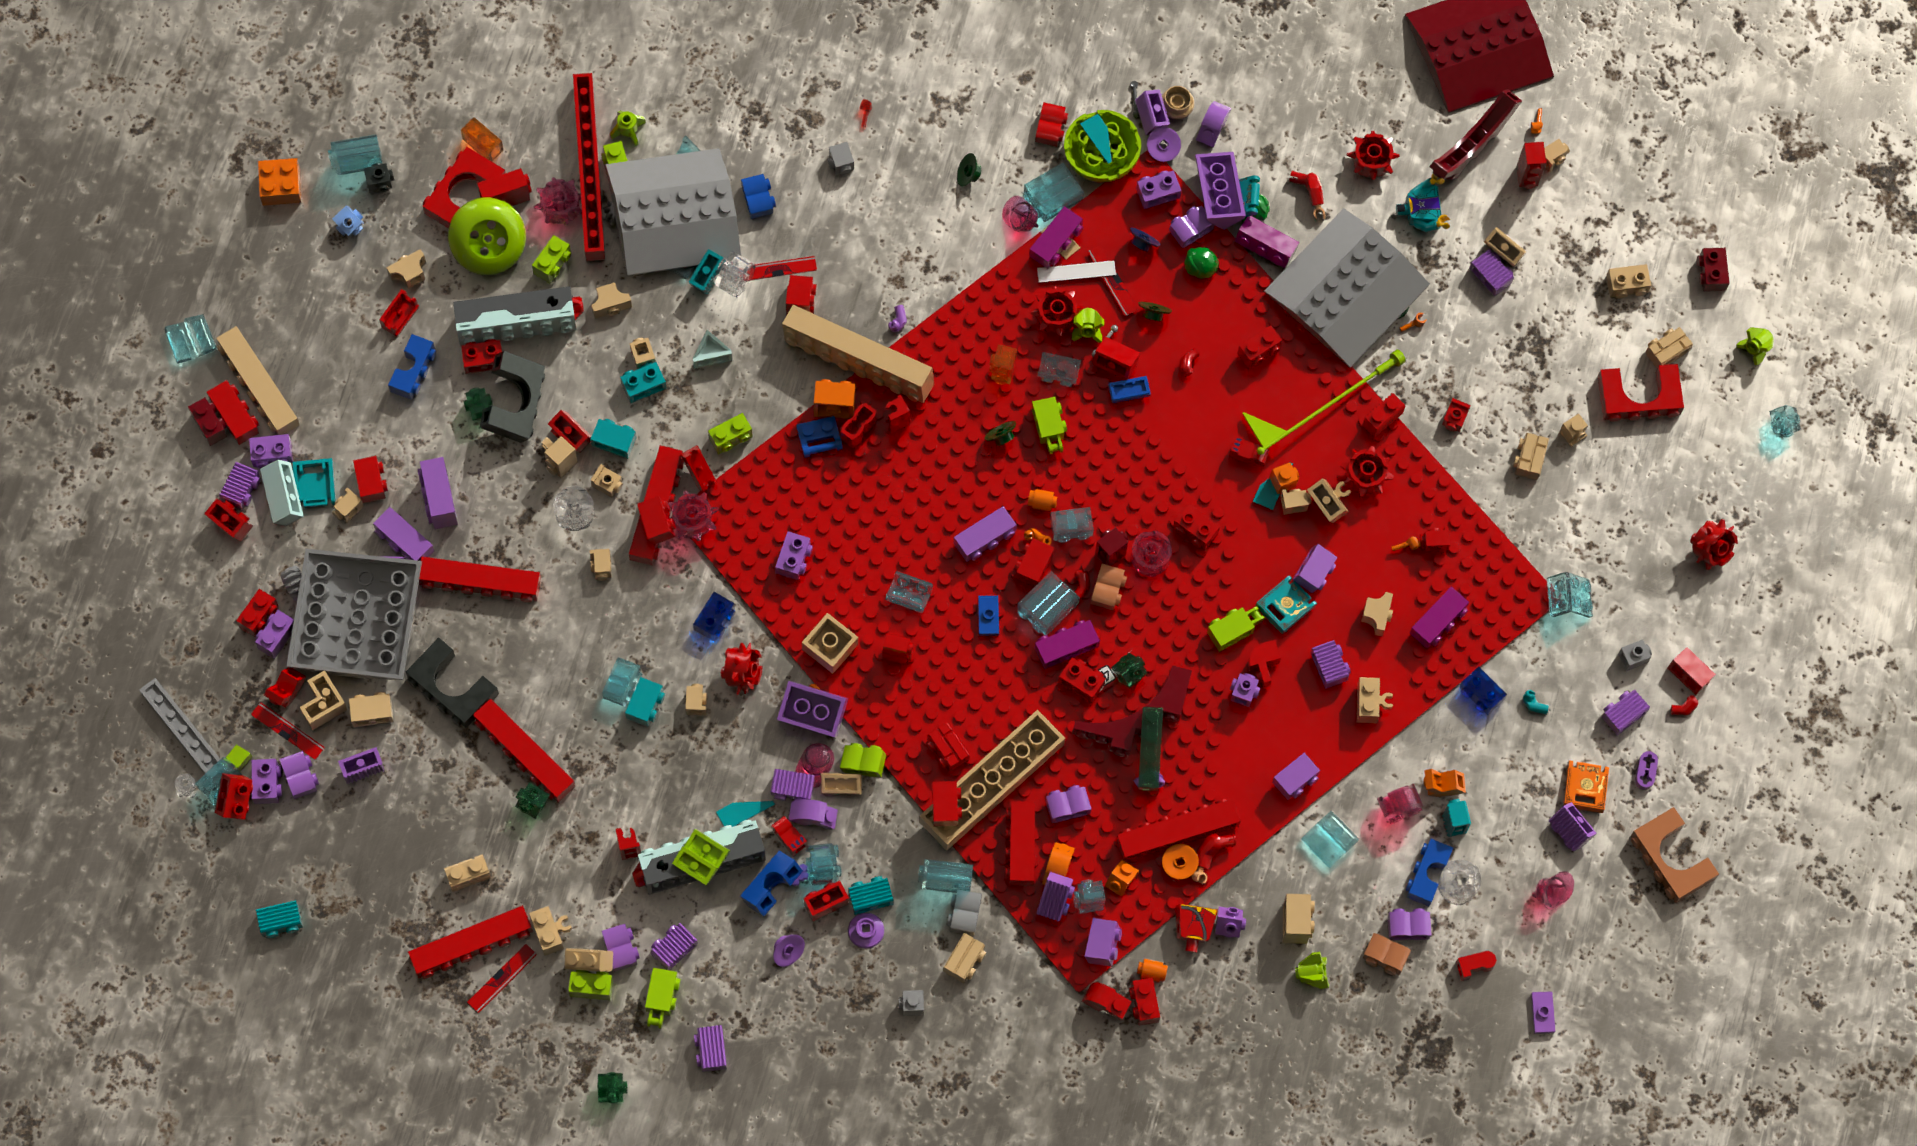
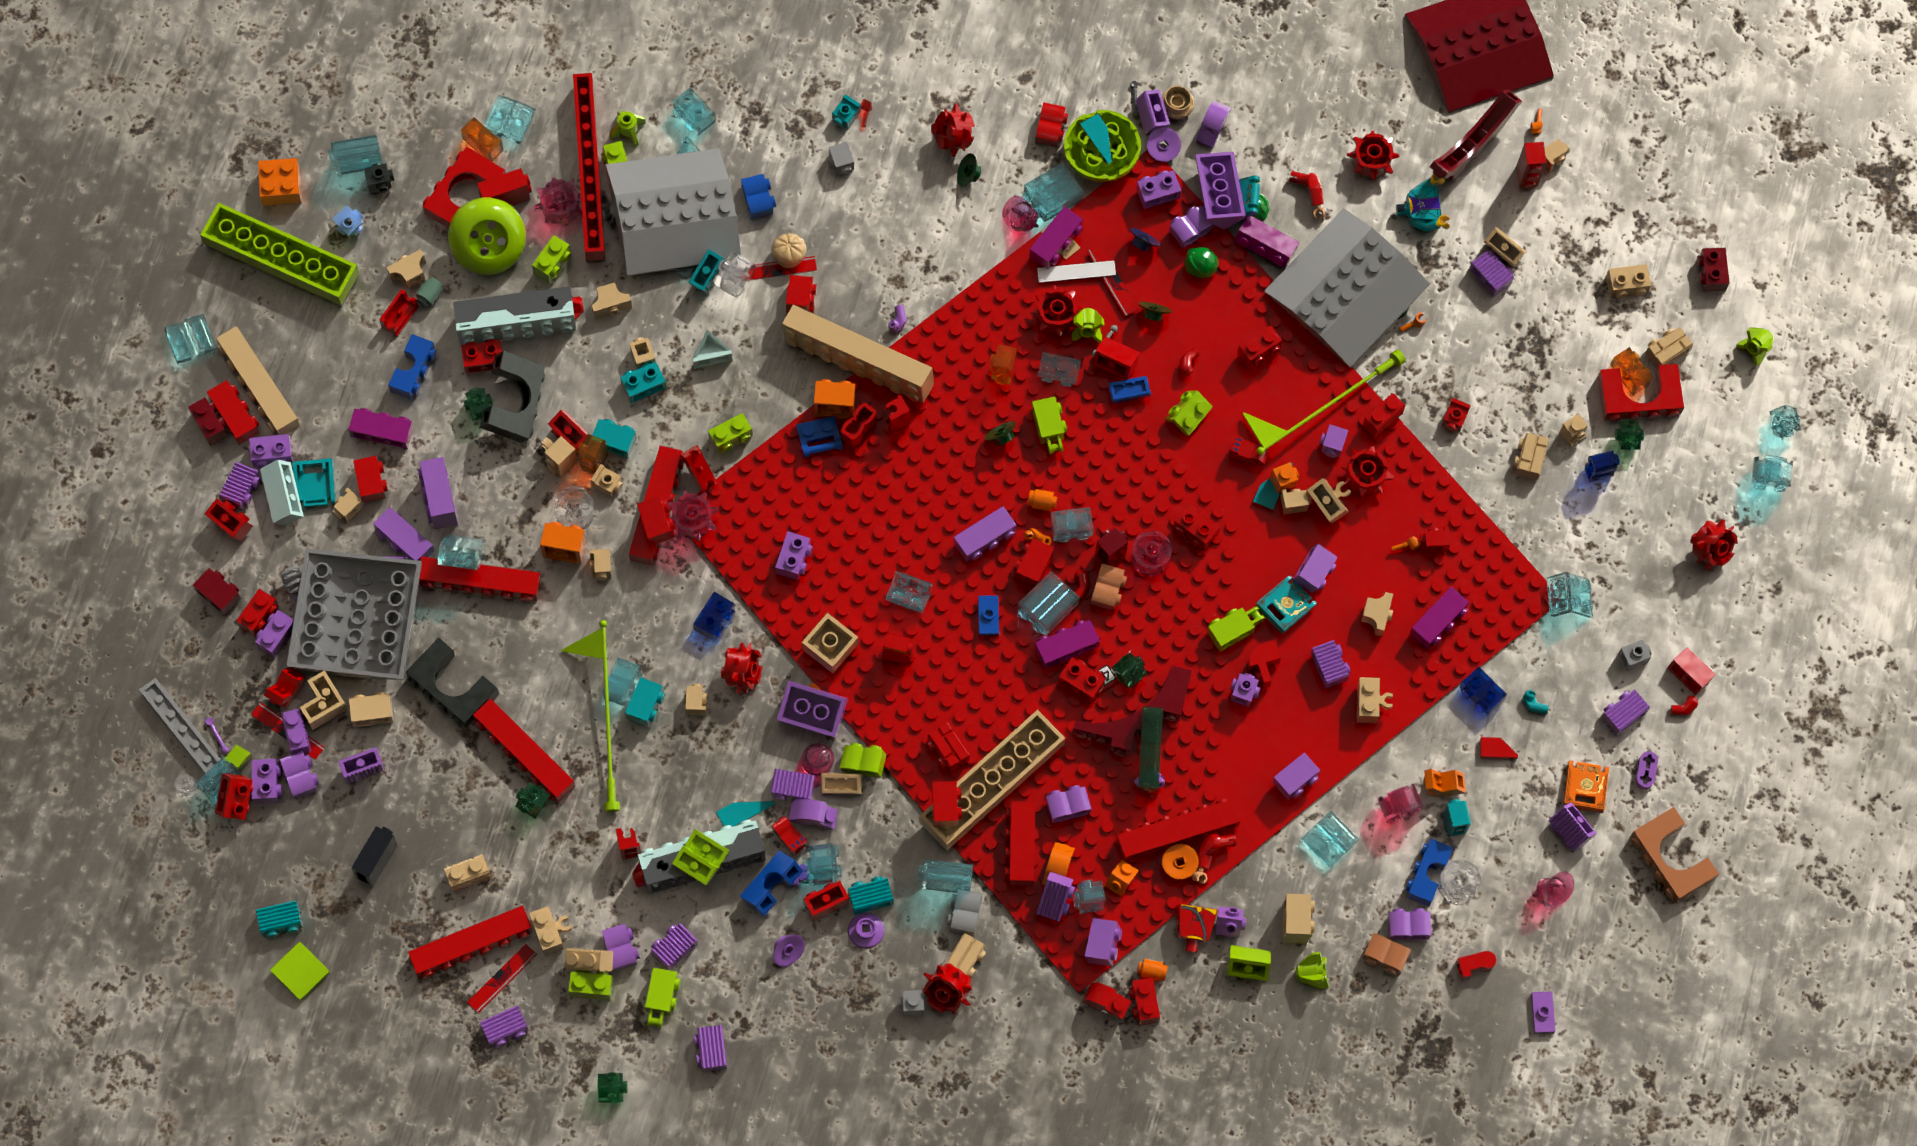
(209, 722): none -> medium lavender hinge
(217, 591): none -> dark red brick
(279, 254): none -> lime brick
(296, 731): none -> medium lavender brick
(299, 970): none -> lime slope
(374, 856): none -> black brick
(381, 428): none -> magenta brick
(429, 292): none -> sand green brick
(461, 552): none -> clear light blue brick
(504, 1027): none -> medium lavender brick
(509, 118): none -> clear light blue slope
(563, 542): none -> orange brick
(592, 453): none -> clear orange brick
(595, 646): none -> lime piece
(693, 112): none -> clear light blue brick
(789, 250): none -> tan piece
(846, 119): none -> teal brick
(947, 988): none -> red brick
(953, 130): none -> red brick
(1189, 411): none -> lime bracket
(1249, 963): none -> lime brick
(1333, 441): none -> medium lavender brick
(1496, 749): none -> red tile
(1601, 466): none -> clear blue brick
(1629, 435): none -> clear green brick
(1633, 373): none -> clear orange brick
(1772, 472): none -> clear light blue brick

